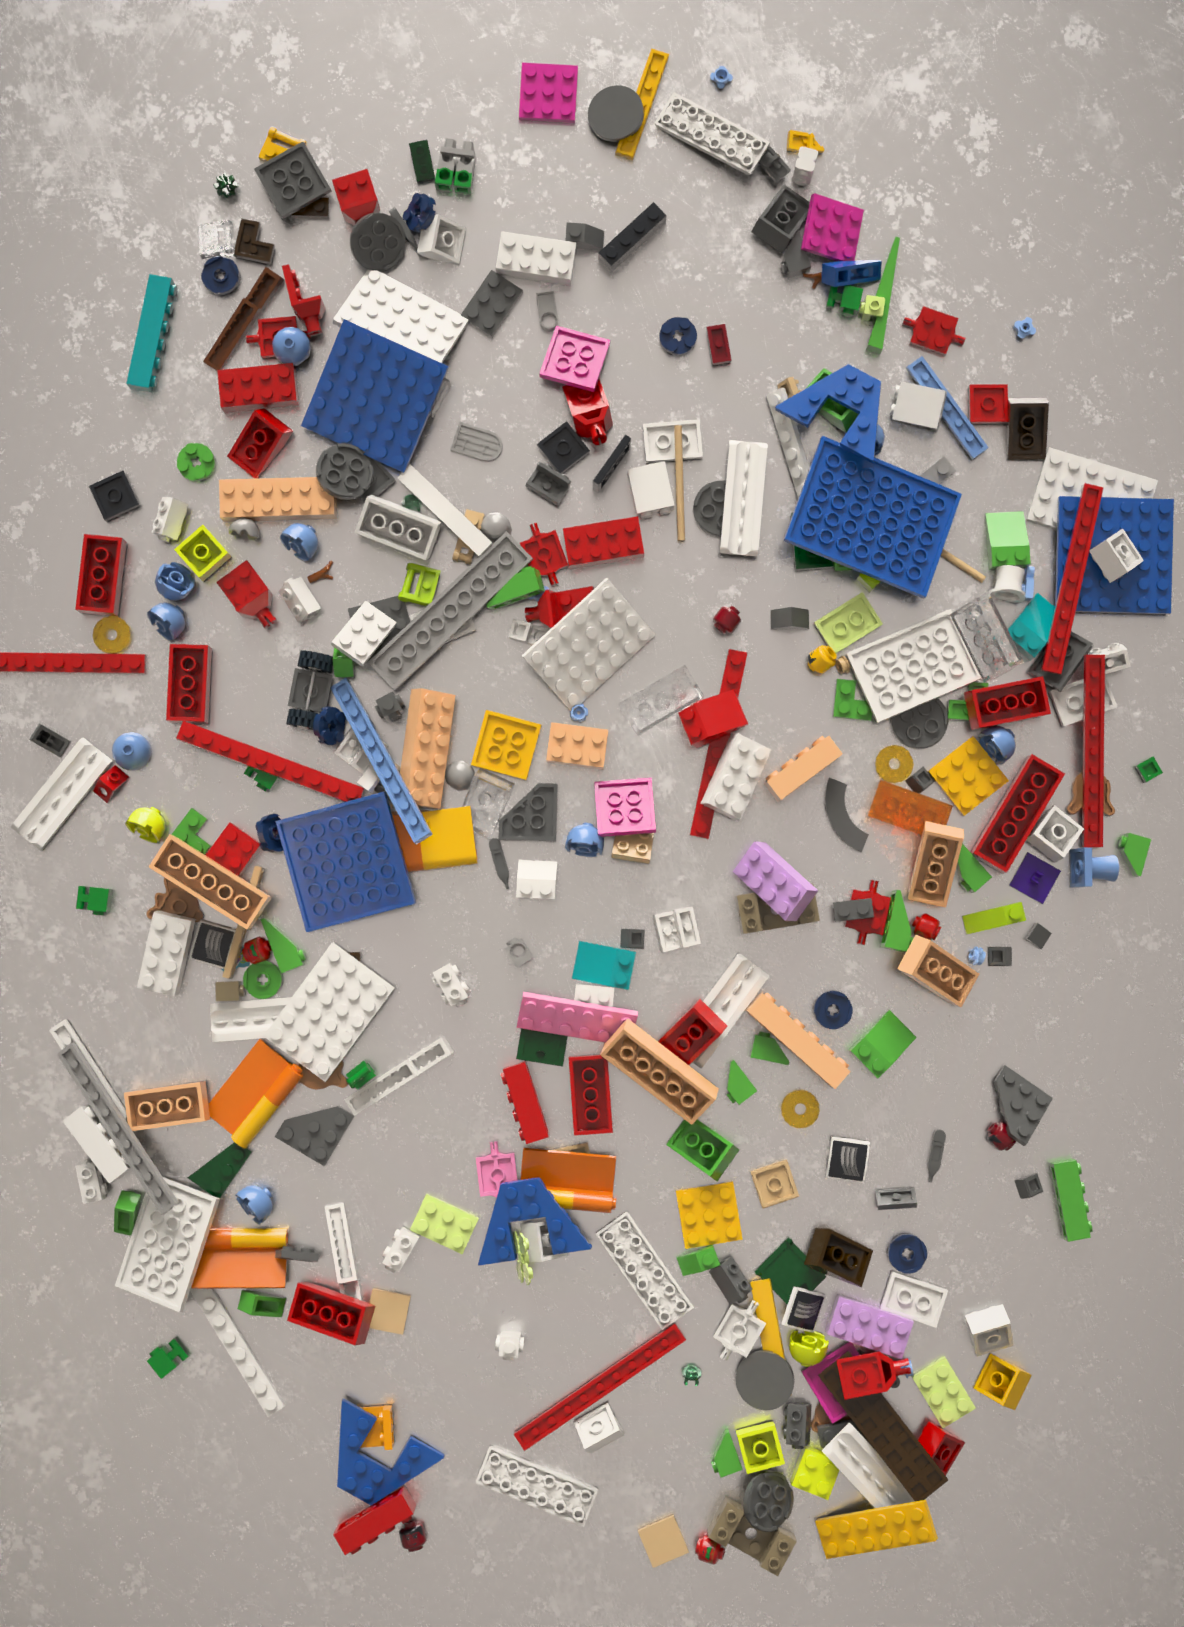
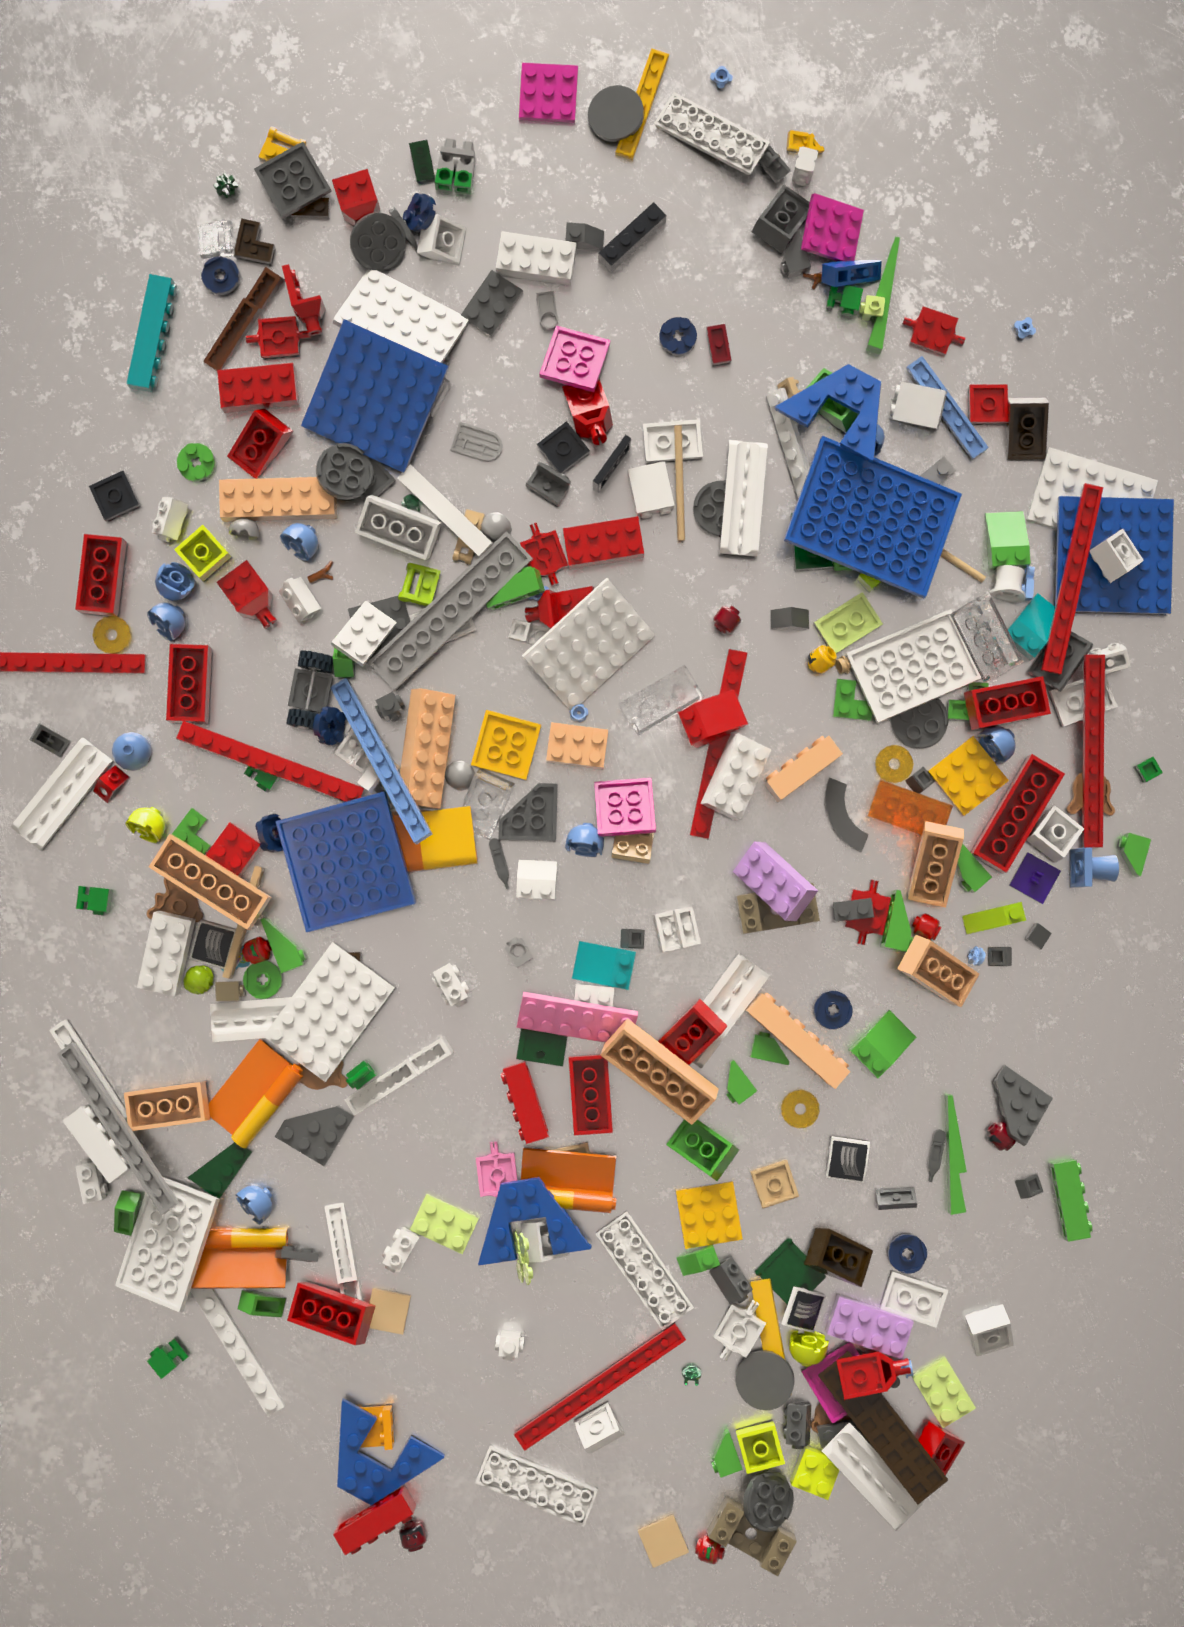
(198, 979): none -> lime hair
(291, 346): medium blue cylinder -> none
(876, 1529): yellow plate -> none
(955, 1159): none -> bright green slope
(1002, 1381): yellow slope -> none

